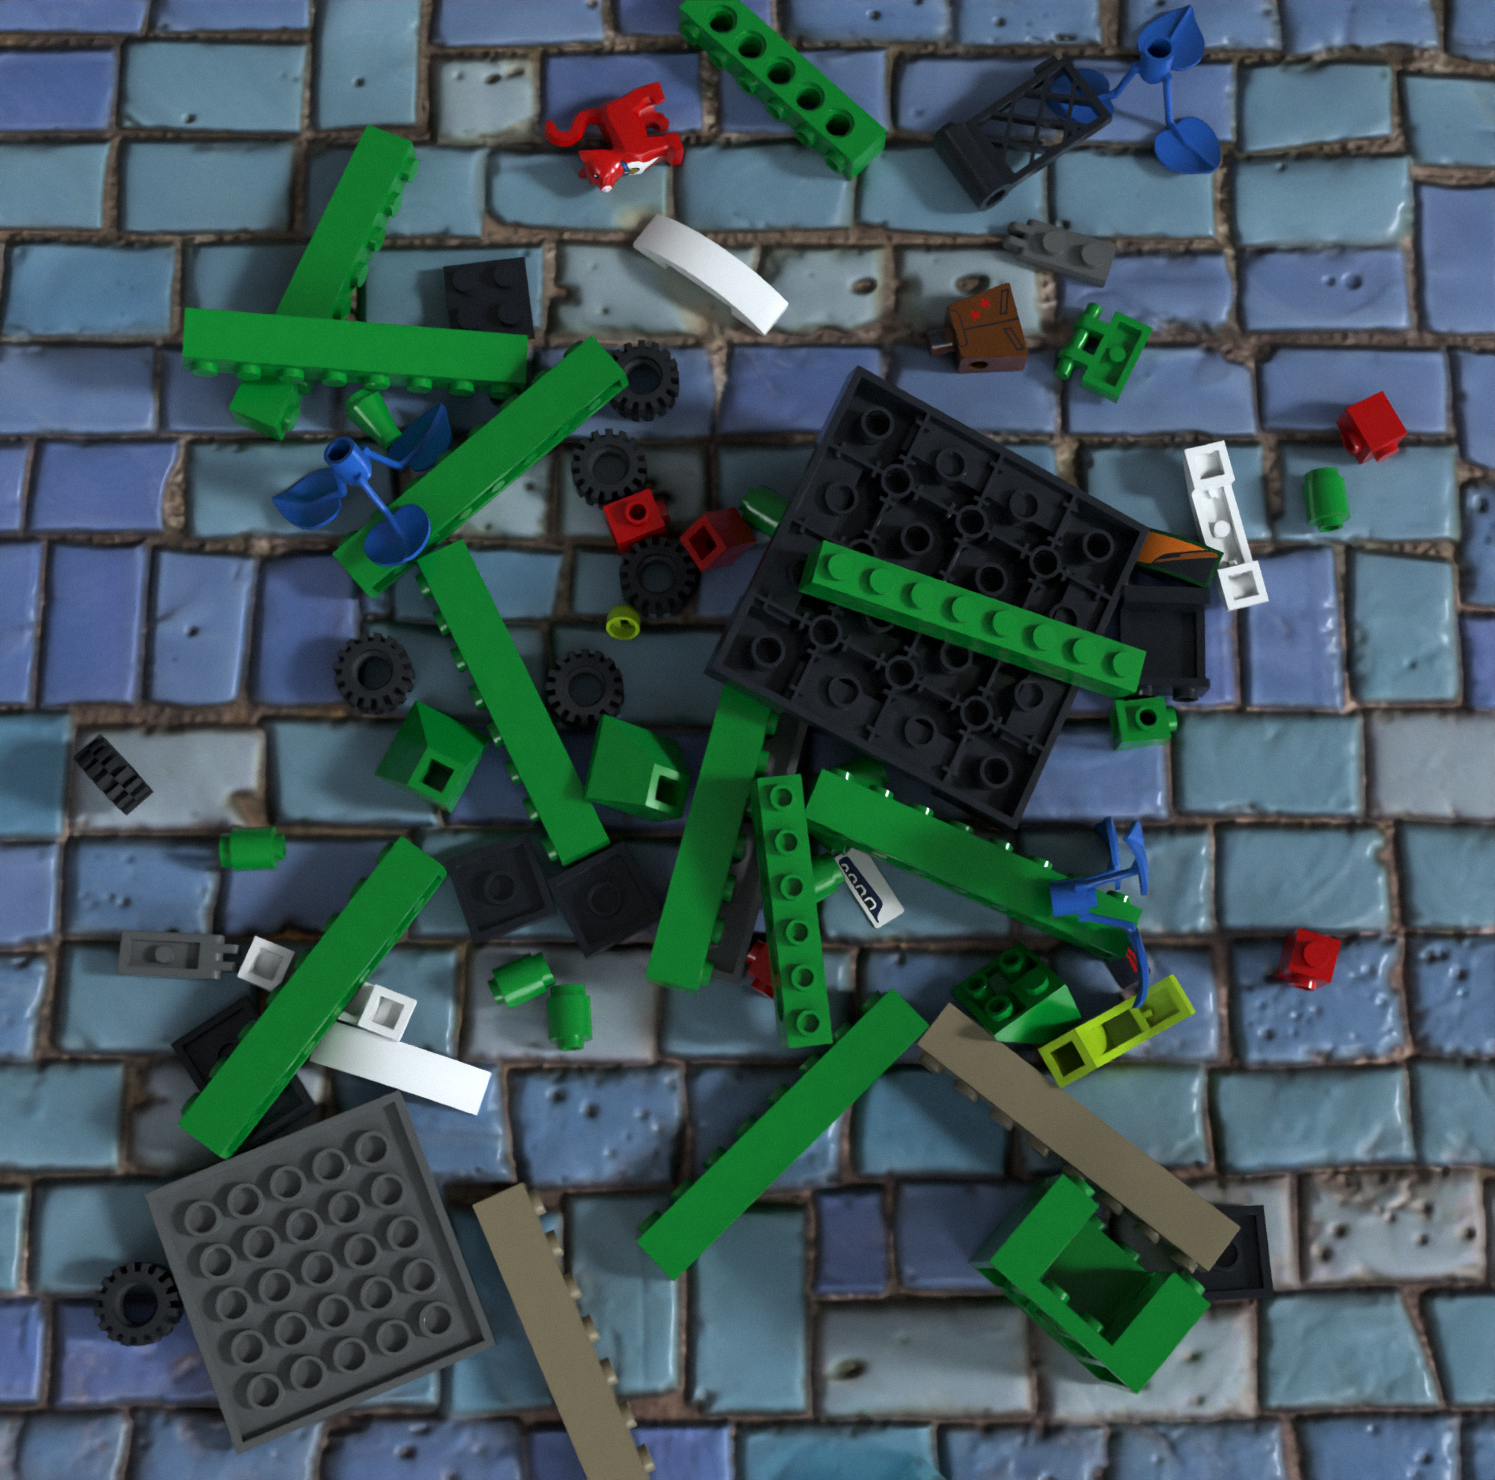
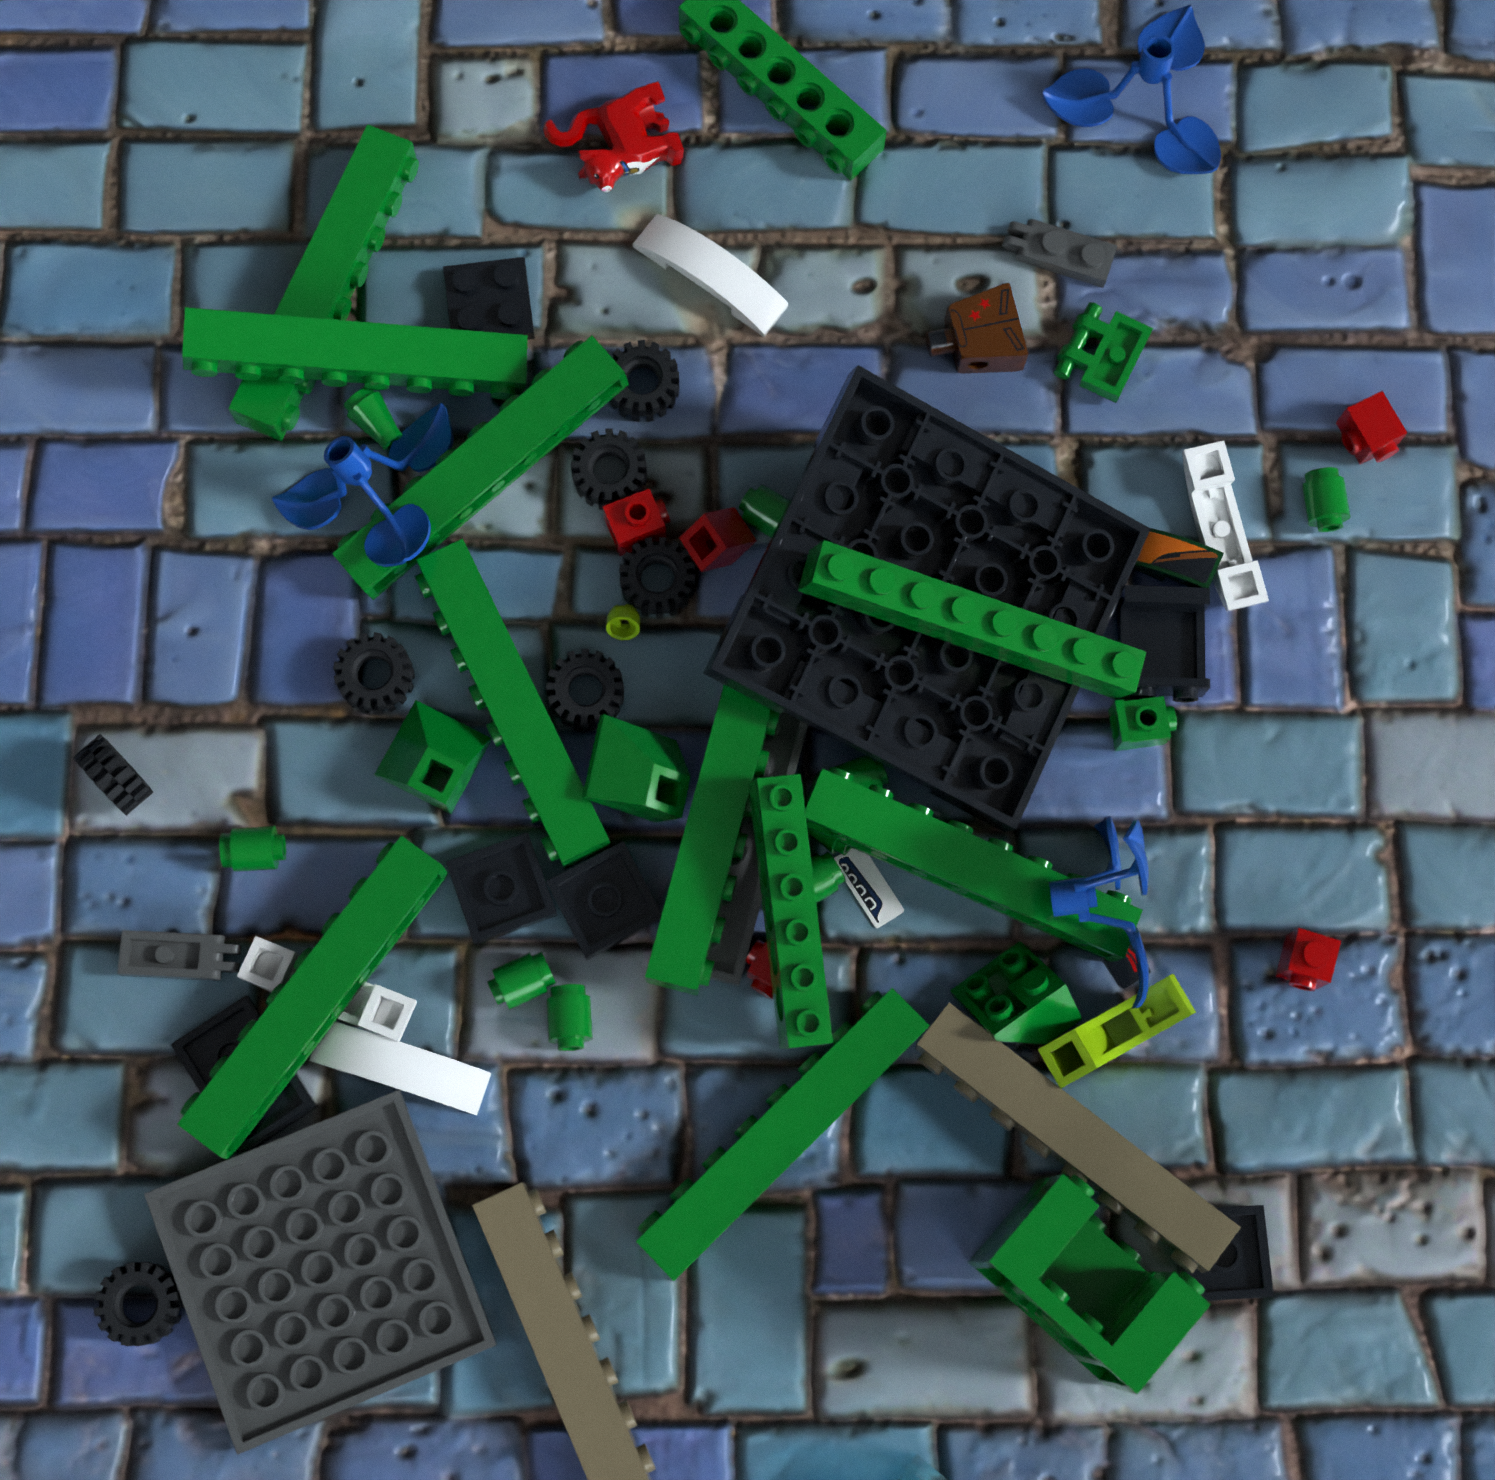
(974, 156): black piece -> none

